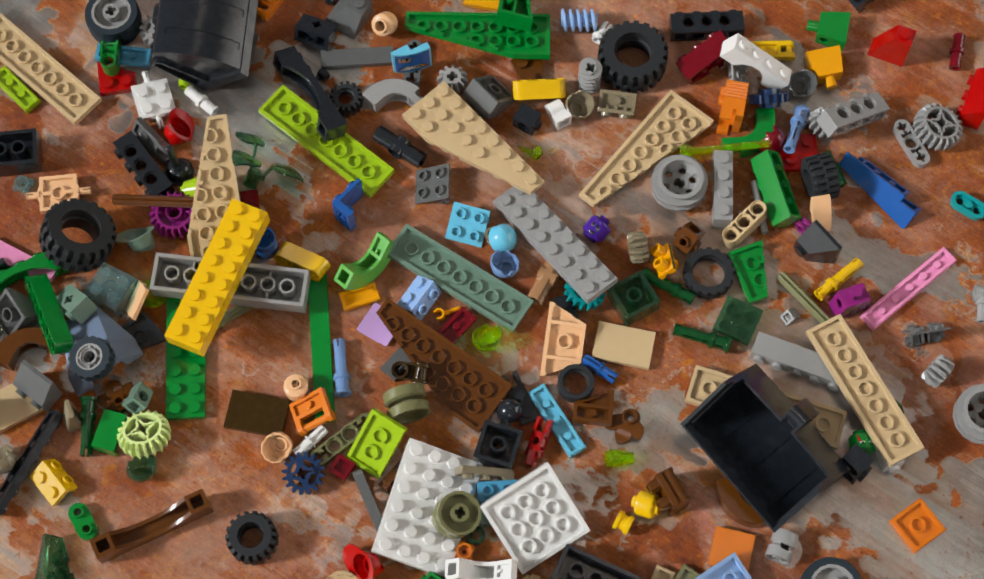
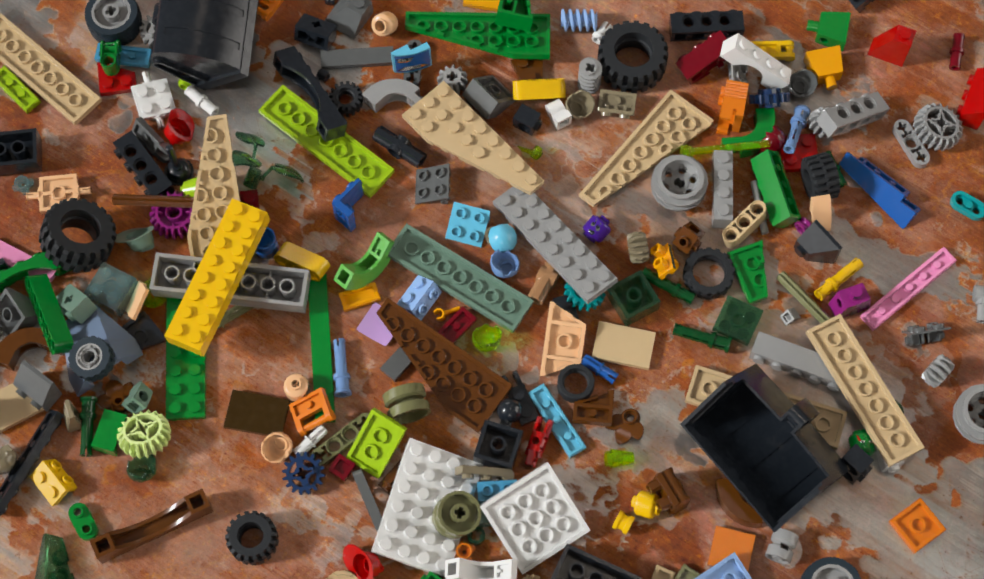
(414, 371): dark brown piece -> none

